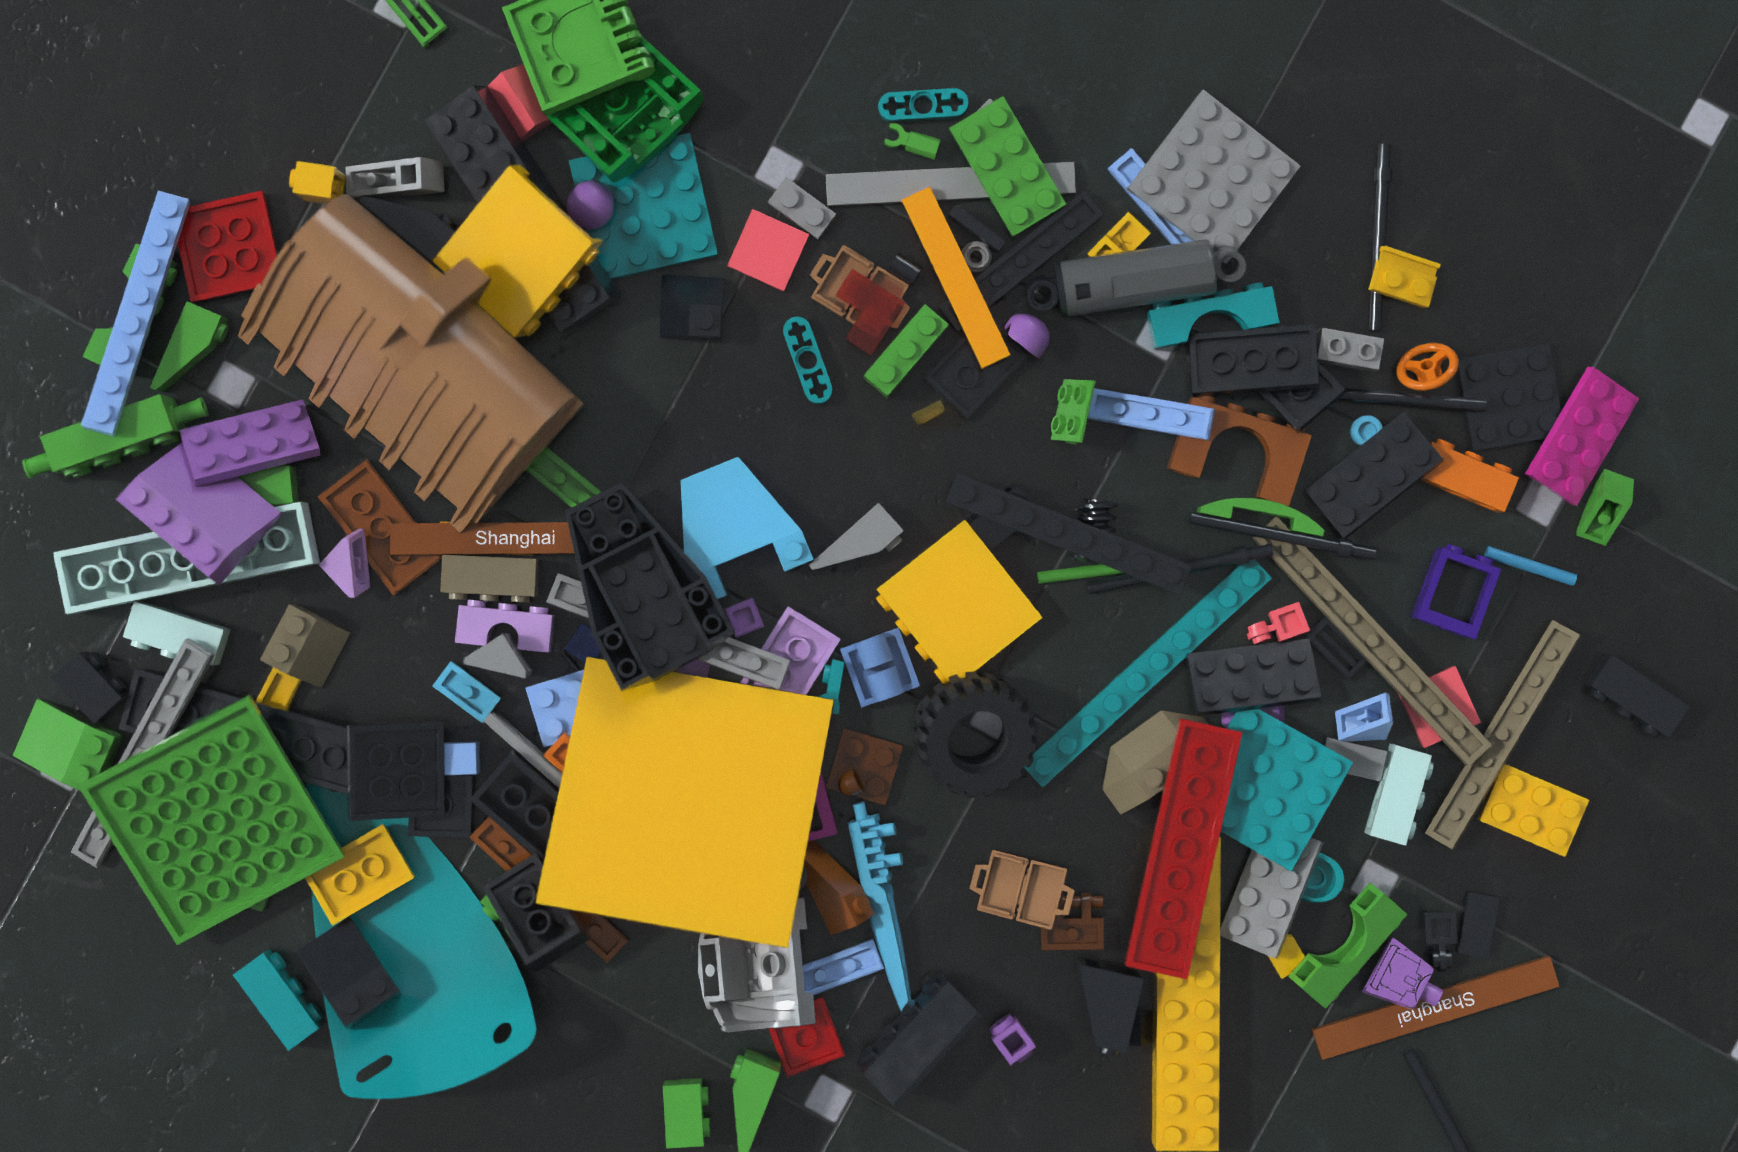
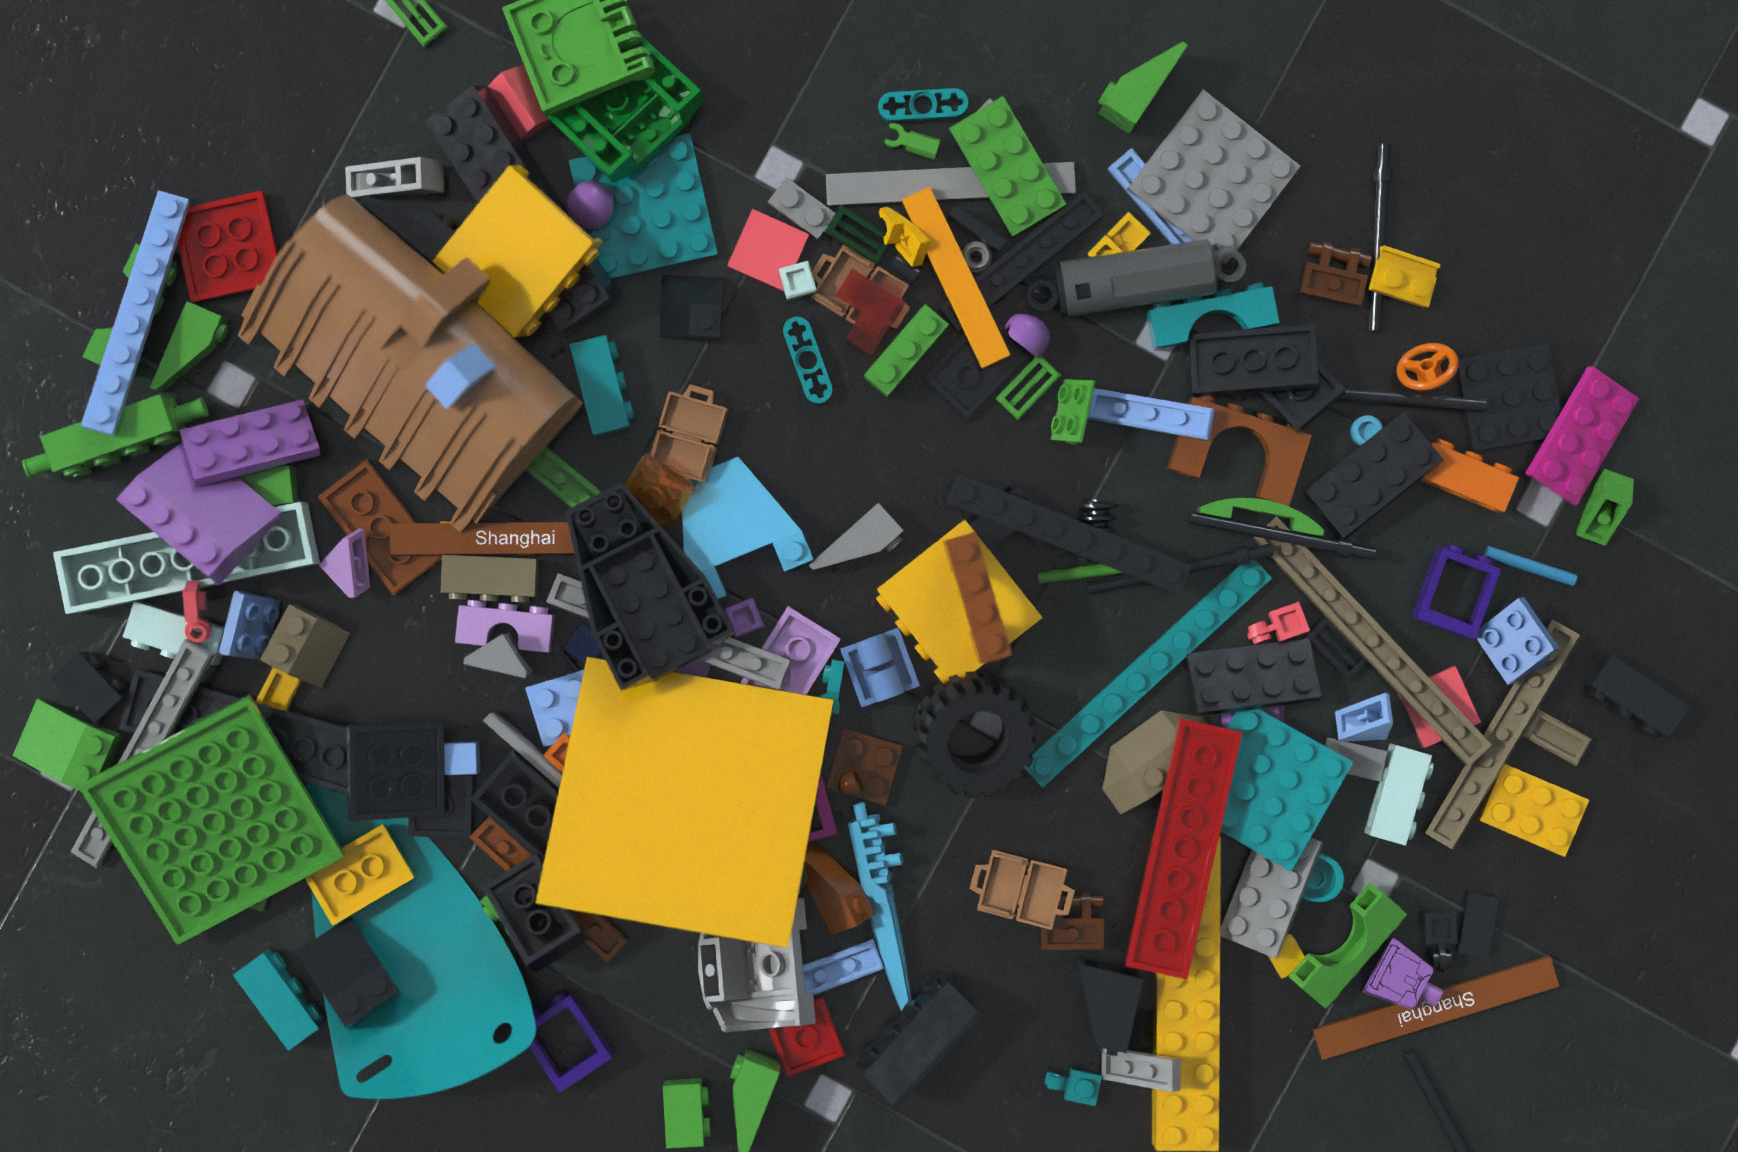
(194, 603): none -> coral plate
(249, 625): none -> medium blue plate
(317, 182): yellow brick -> none
(459, 375): none -> light blue slope
(467, 691): medium azure plate -> none
(585, 1066): none -> dark purple window
(602, 385): none -> teal brick
(659, 490): none -> clear orange plate
(691, 423): none -> medium nougat piece
(797, 280): none -> light aqua tile
(835, 220): none -> dark green tile
(907, 237): none -> yellow slope
(928, 413): clear yellow tile -> none
(977, 597): none -> dark orange arch
(1009, 406): none -> bright green tile
(1012, 1039): medium lavender brick -> none
(1079, 1085): none -> teal plate
(1134, 91): none -> bright green slope
(1143, 1070): none -> light grey plate
(1334, 283): none -> reddish brown plate
(1349, 349): light grey brick -> none
(1516, 641): none -> medium blue plate
(1557, 737): none -> dark tan tile

